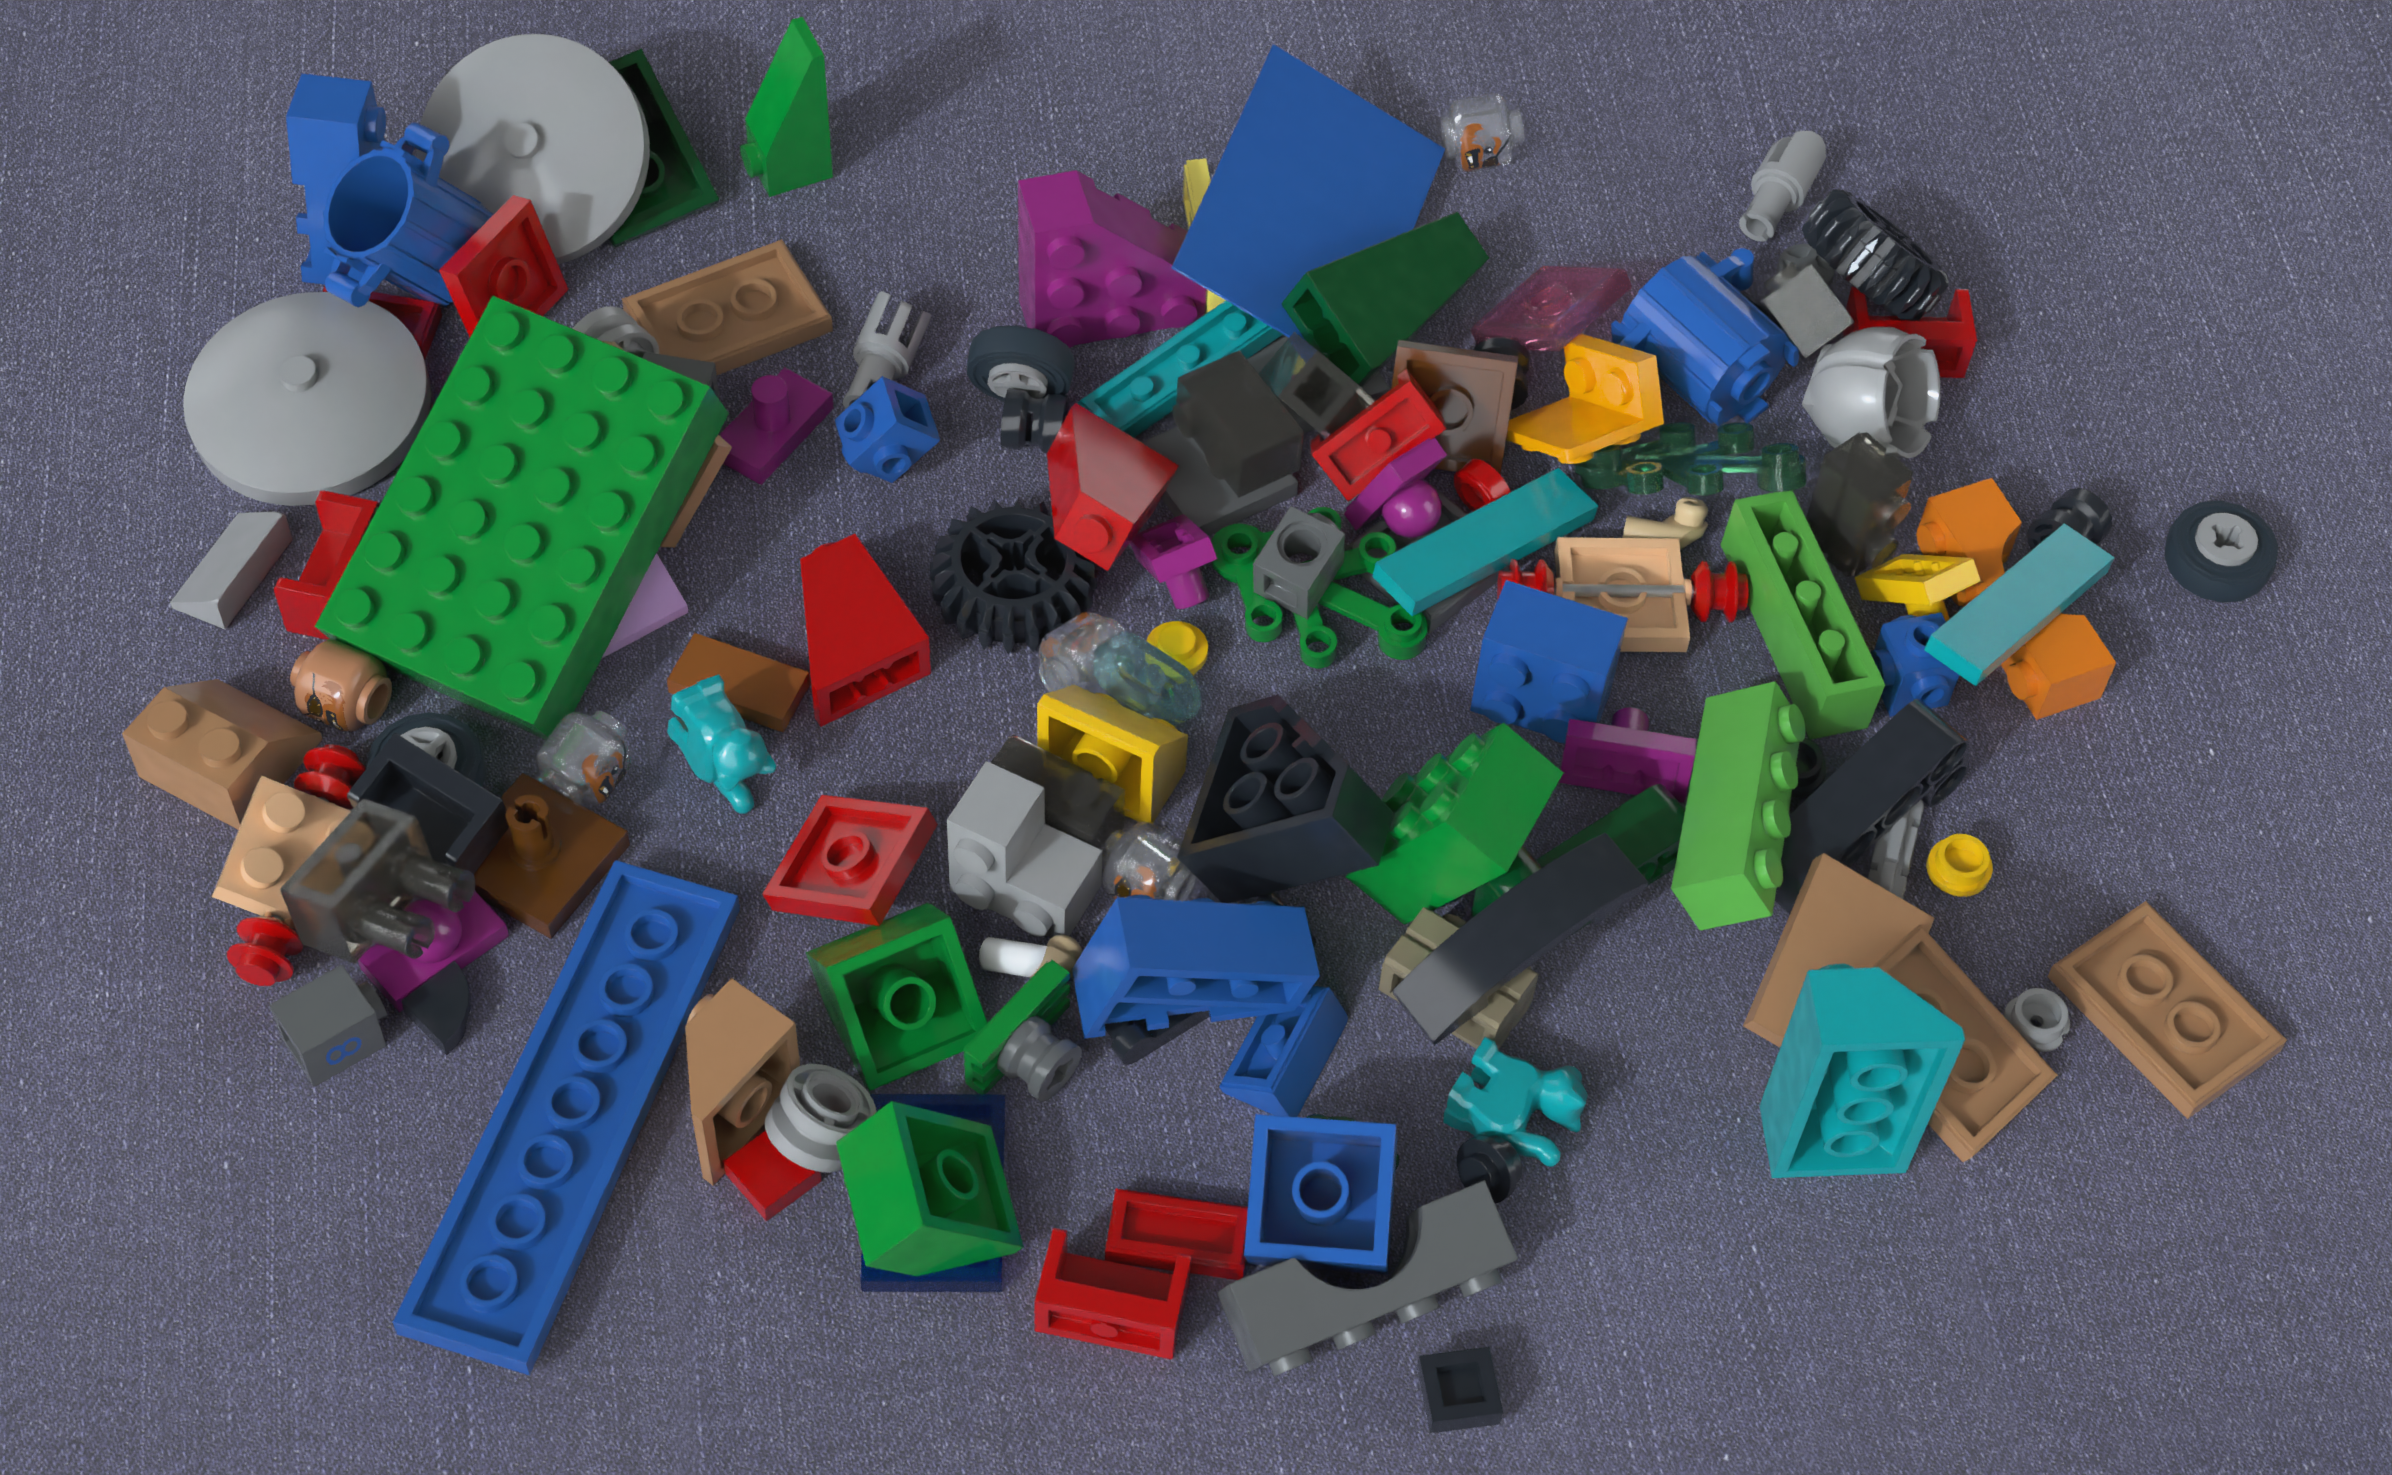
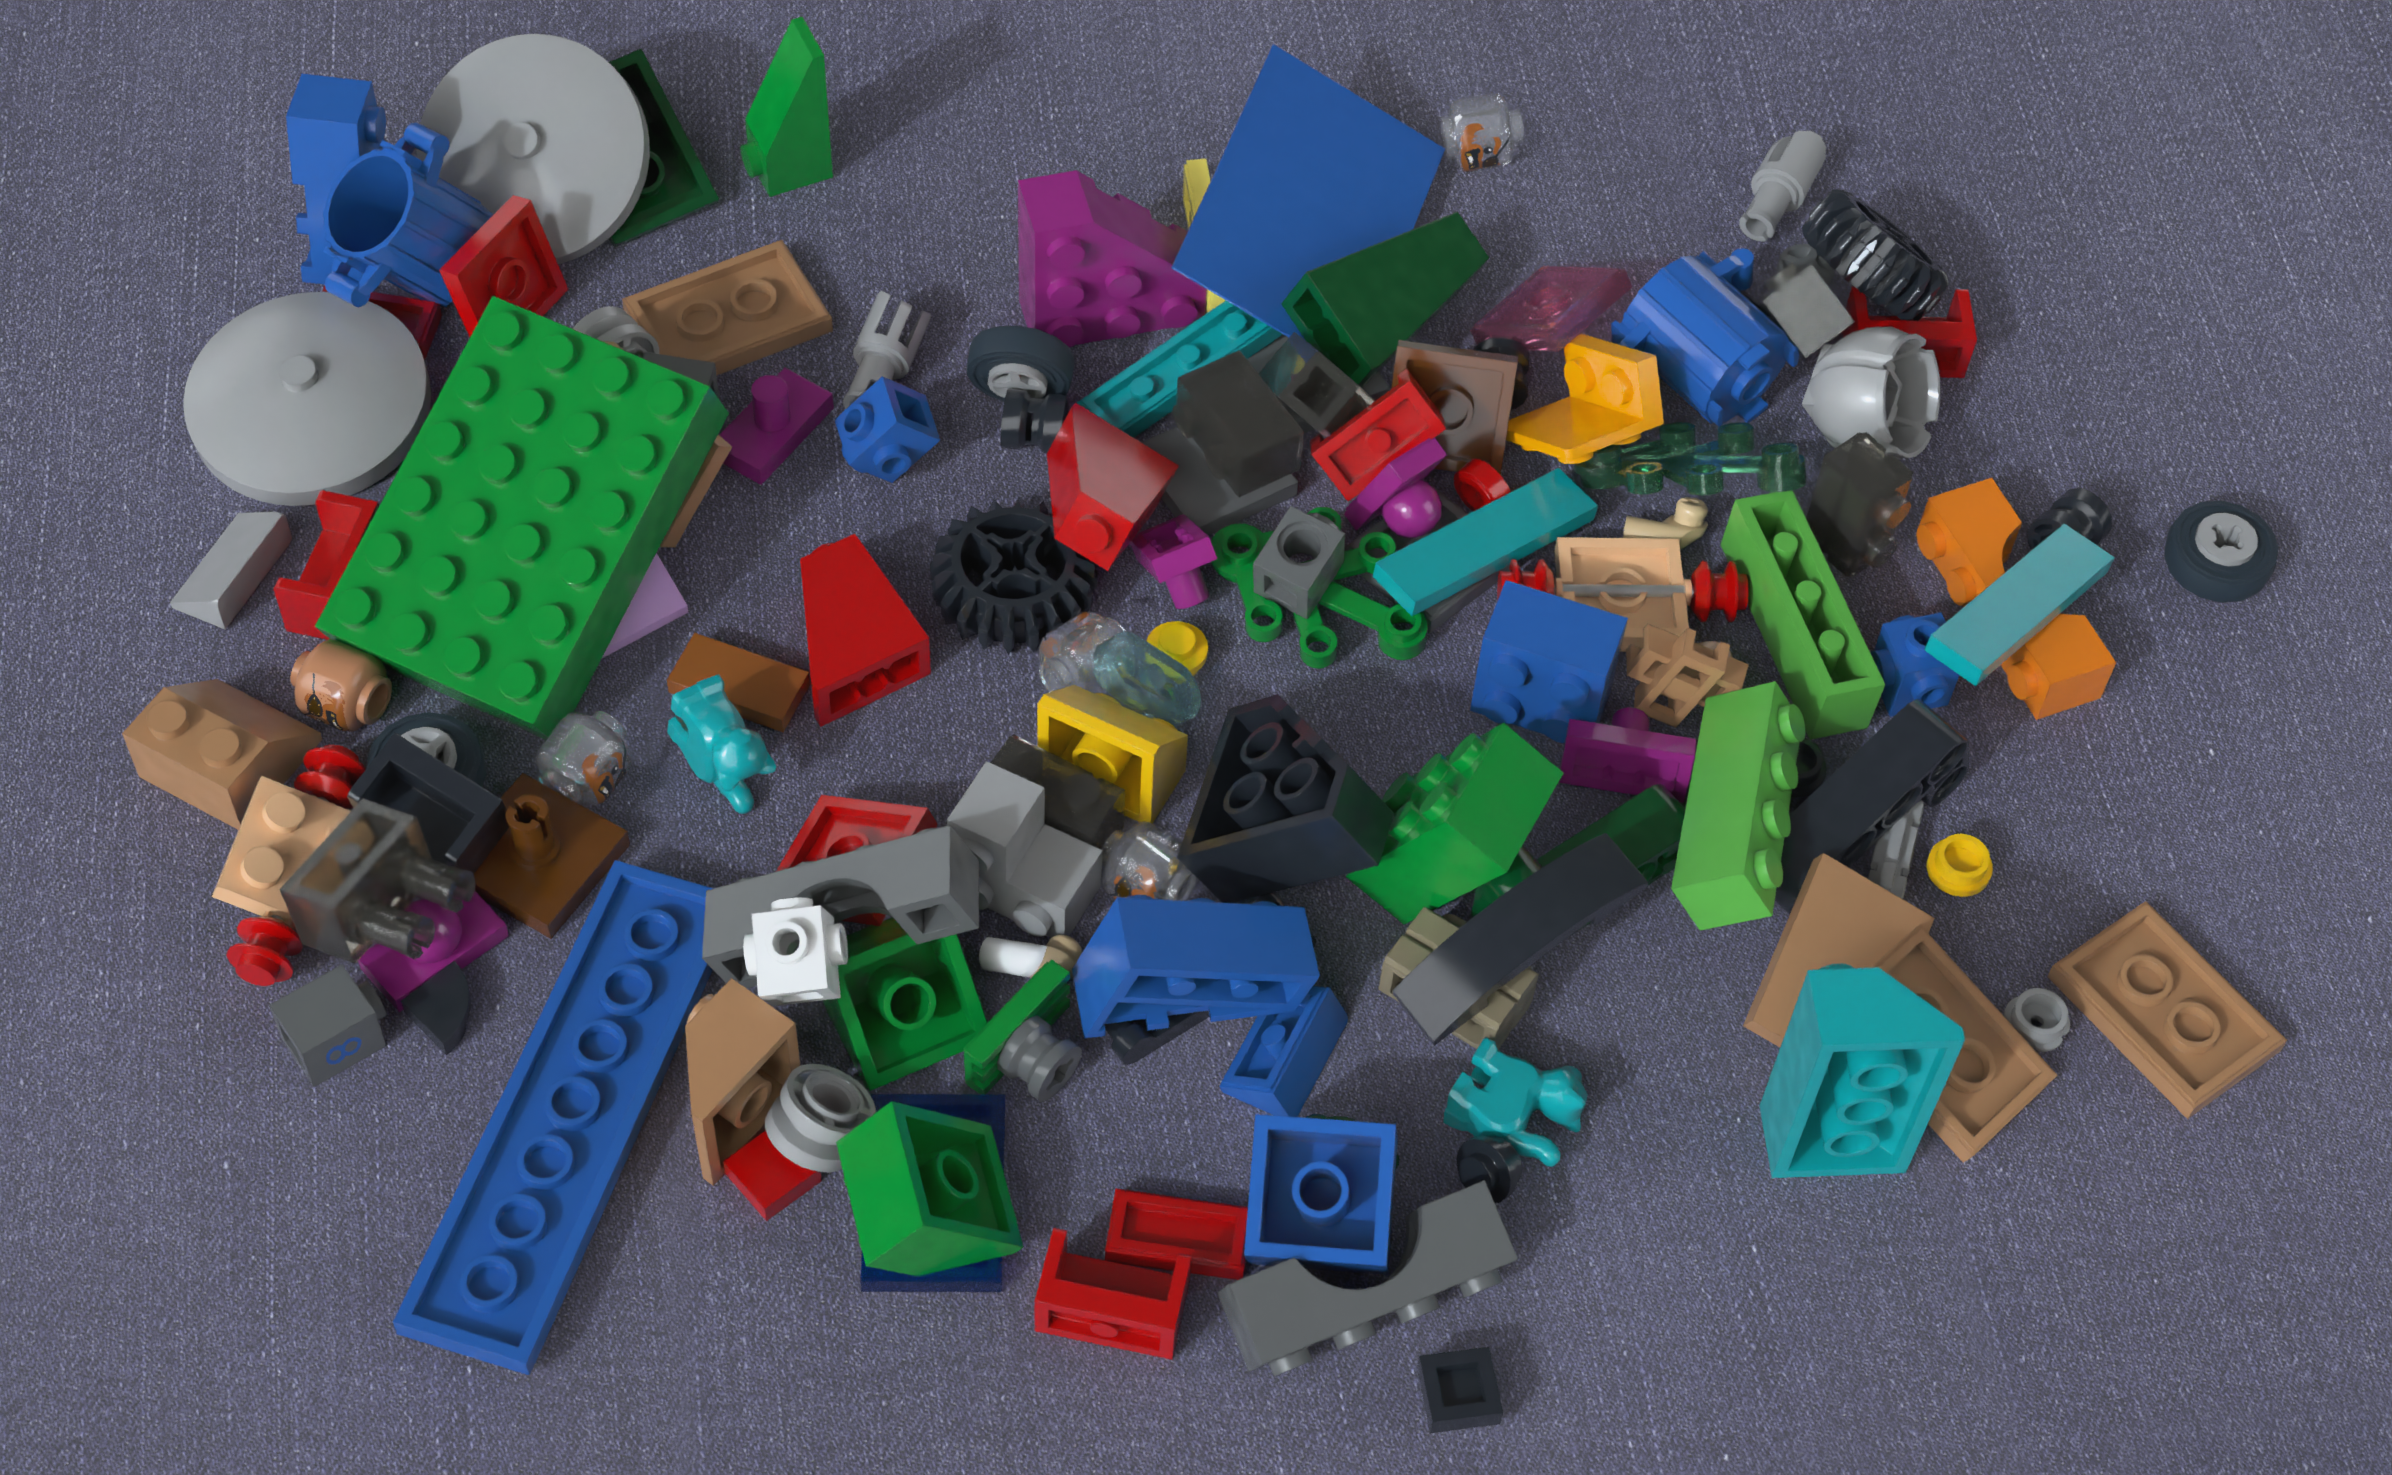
(808, 972): none -> white brick
(919, 880): none -> arch
(1666, 670): none -> medium nougat piece
(1918, 582): yellow tile -> none

